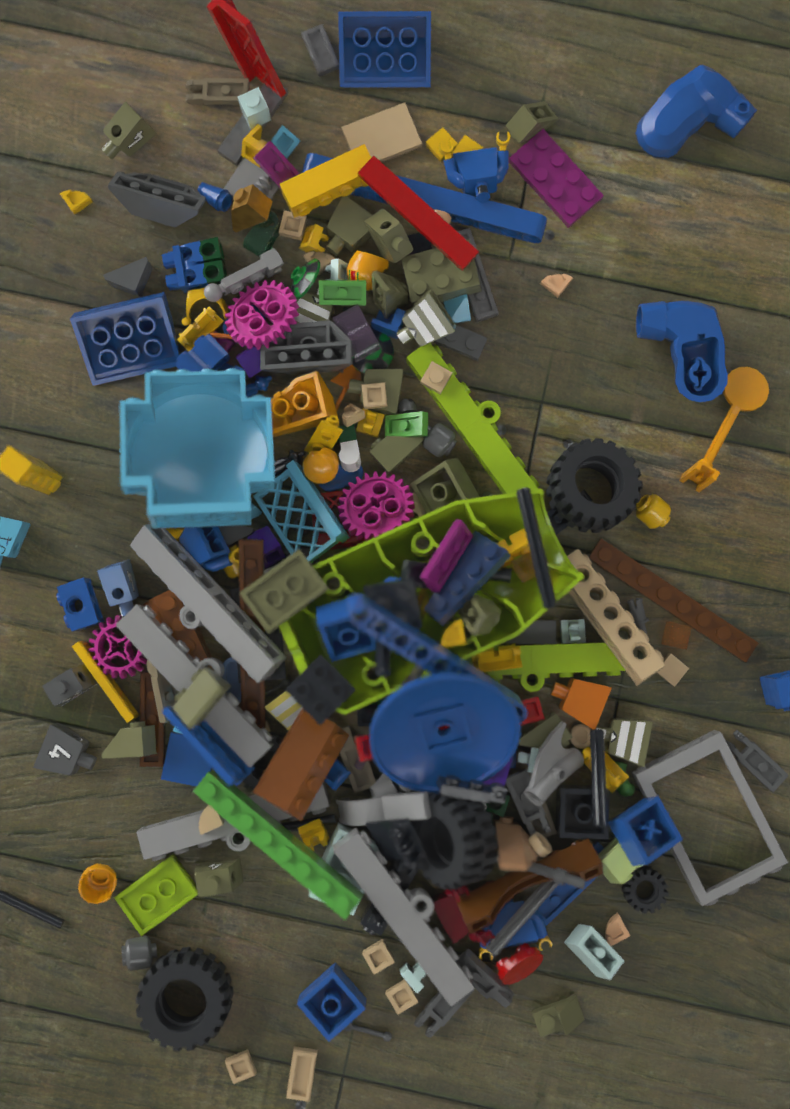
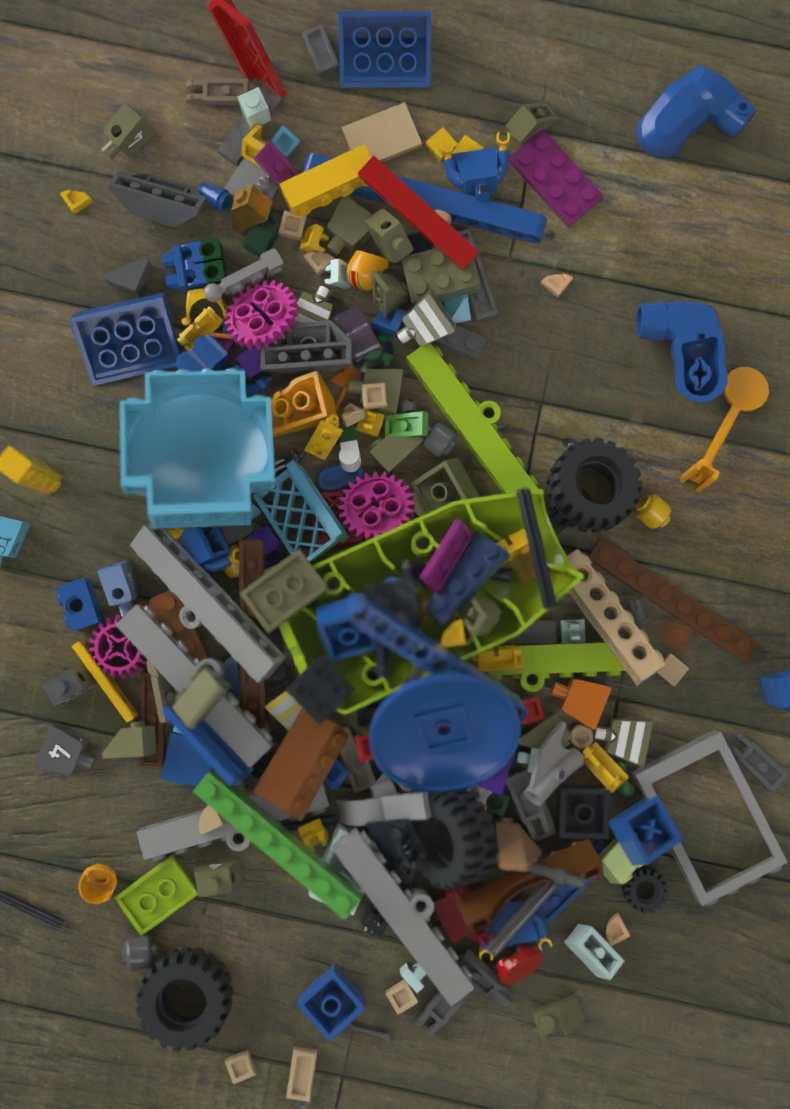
(304, 277): dish -> none
(321, 465): light orange hair -> none
(342, 292): bright green plate -> none
(378, 956): tan plate -> none
(436, 377): tan plate -> none
(472, 790): black hinge -> none
(540, 844): tan tile -> none
(598, 772): black axle -> none

